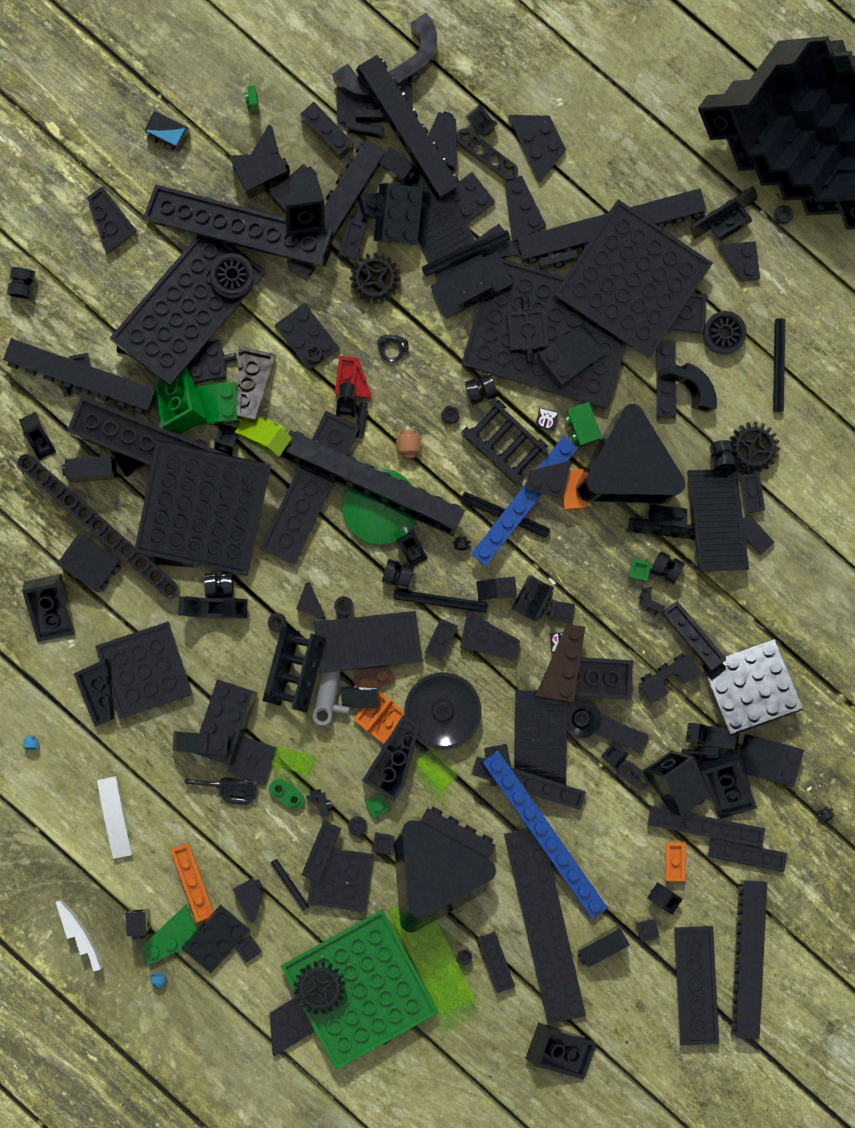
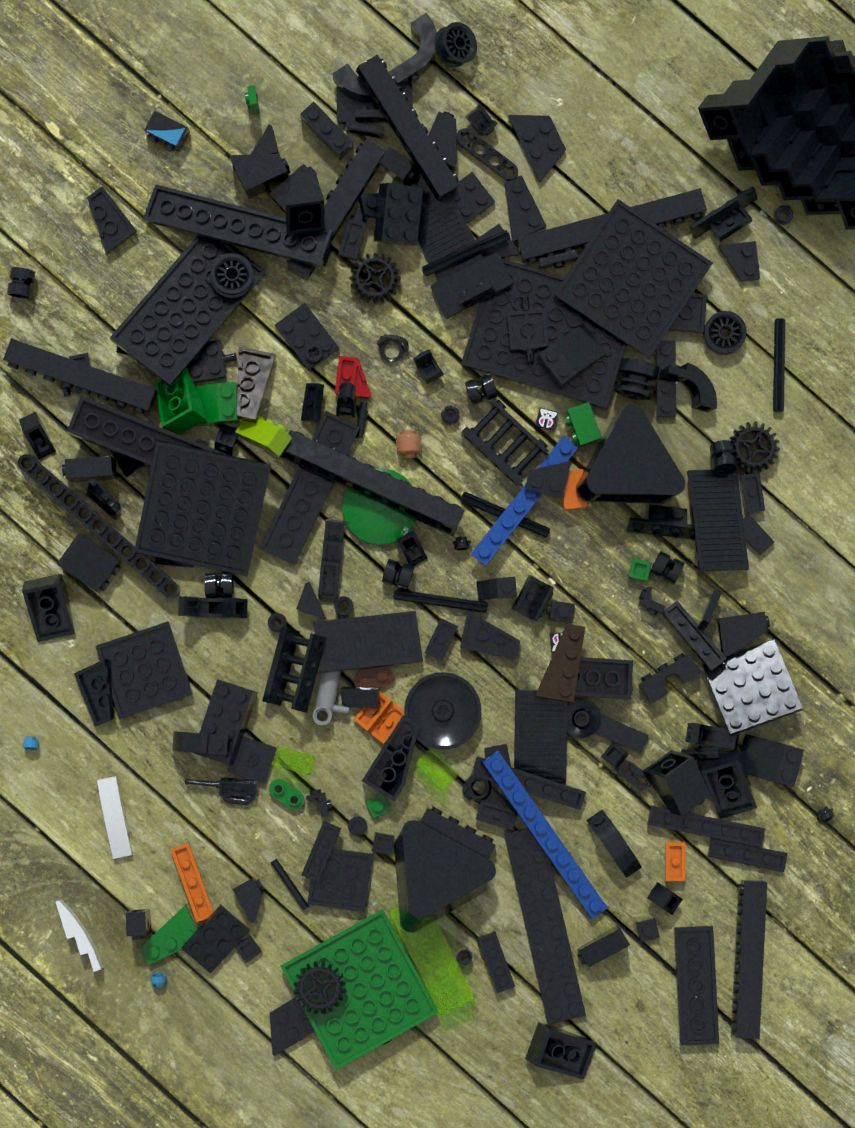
(103, 499): none -> black wing
(312, 402): none -> black plate
(331, 559): none -> black slope
(427, 366): none -> black bracket
(455, 44): none -> black wheel
(468, 791): none -> black piece
(496, 811): none -> black wing
(614, 843): none -> black arch
(637, 375): none -> black wheel
(709, 610): none -> black tile
(740, 630): none -> black slope

